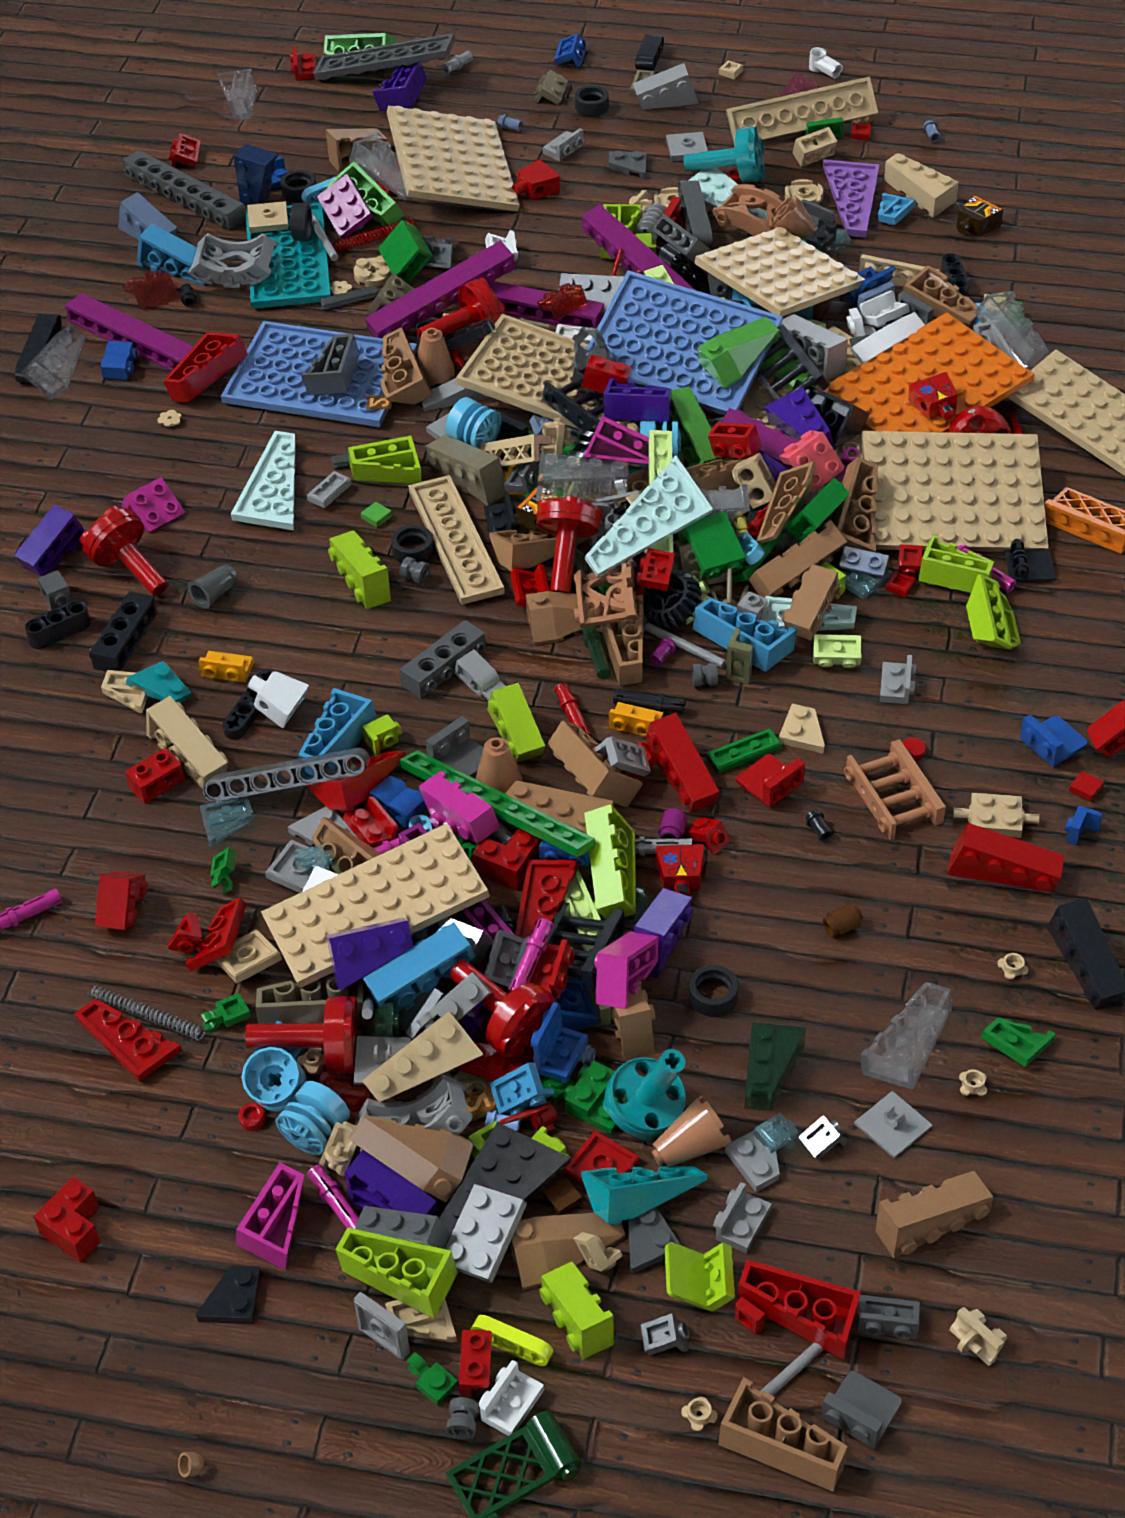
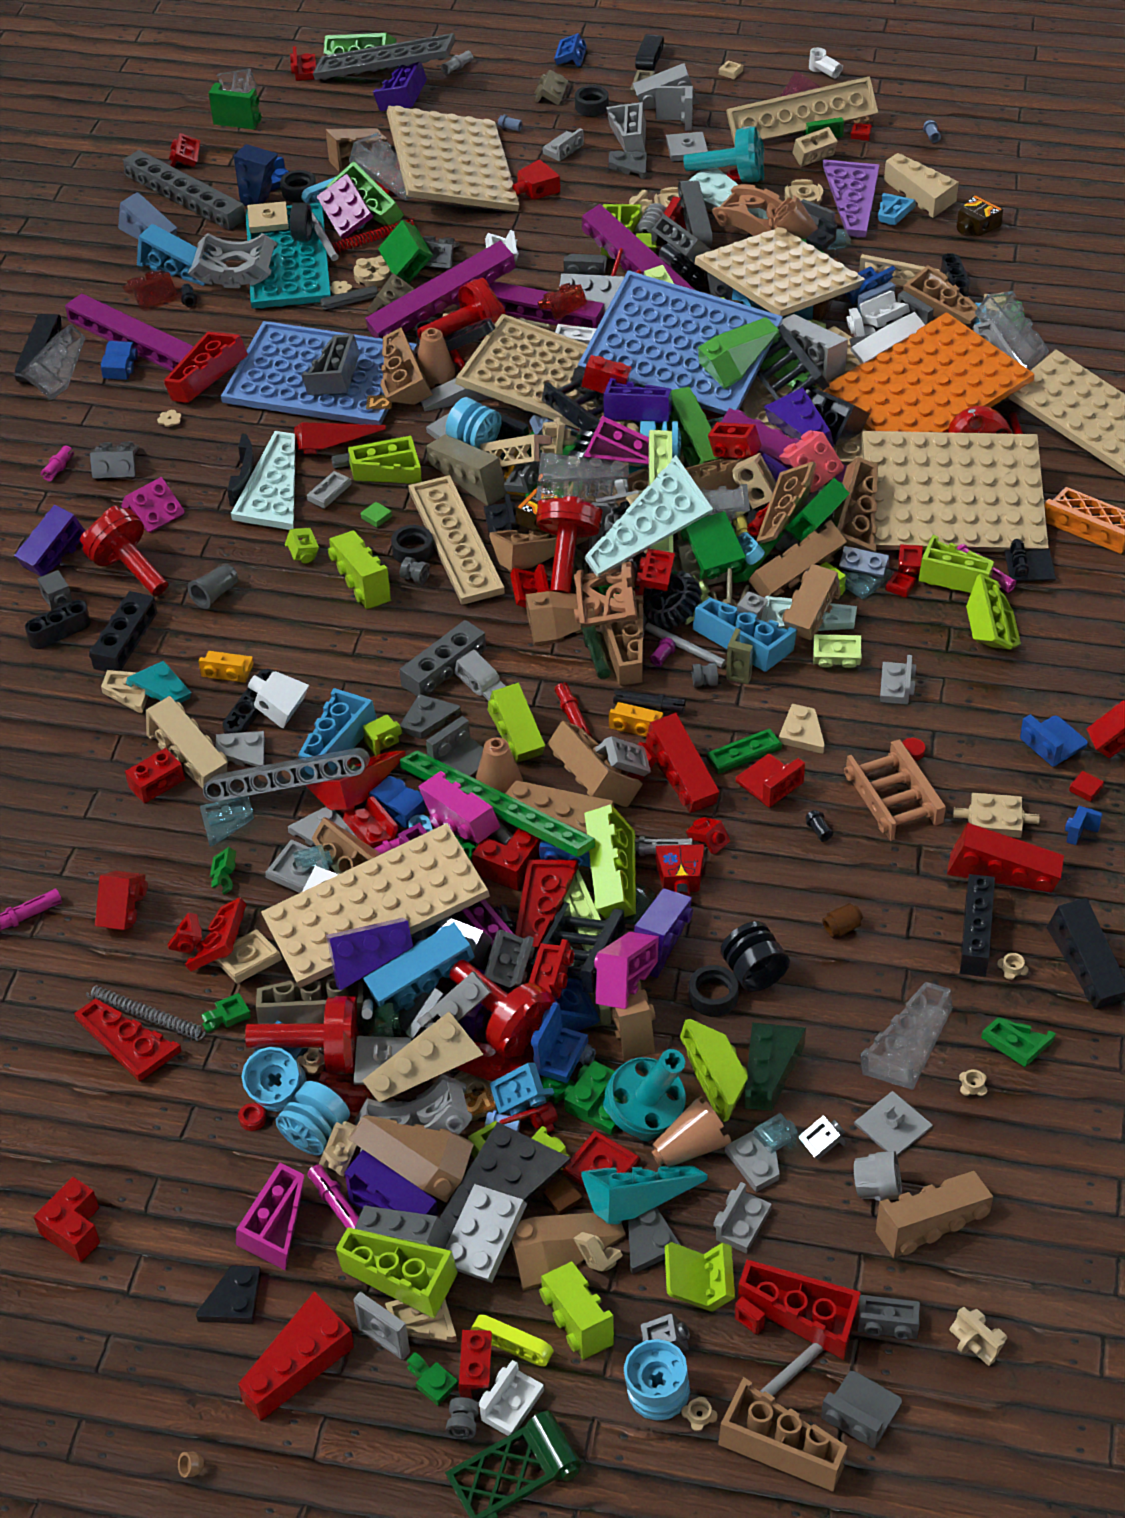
(57, 463): none -> dark pink pin
(113, 460): none -> dark grey bracket
(234, 108): none -> green panel
(238, 483): none -> black slope
(243, 747): none -> light grey wing
(296, 1357): none -> red wedge
(302, 549): none -> lime brick
(320, 436): none -> red wedge
(427, 715): none -> dark grey wing
(535, 947): dark pink pin -> none
(581, 355): dark grey helmet -> none
(585, 264): none -> dark grey bracket
(629, 125): none -> light grey wedge
(655, 1365): none -> medium azure wheel
(673, 824): magenta brick -> none
(675, 104): none -> light grey bracket
(715, 1066): none -> lime wedge
(755, 956): none -> black wheel
(844, 455): magenta cone -> none
(878, 1176): none -> light grey piece
(934, 396): red torso -> none
(977, 925): none -> black brick

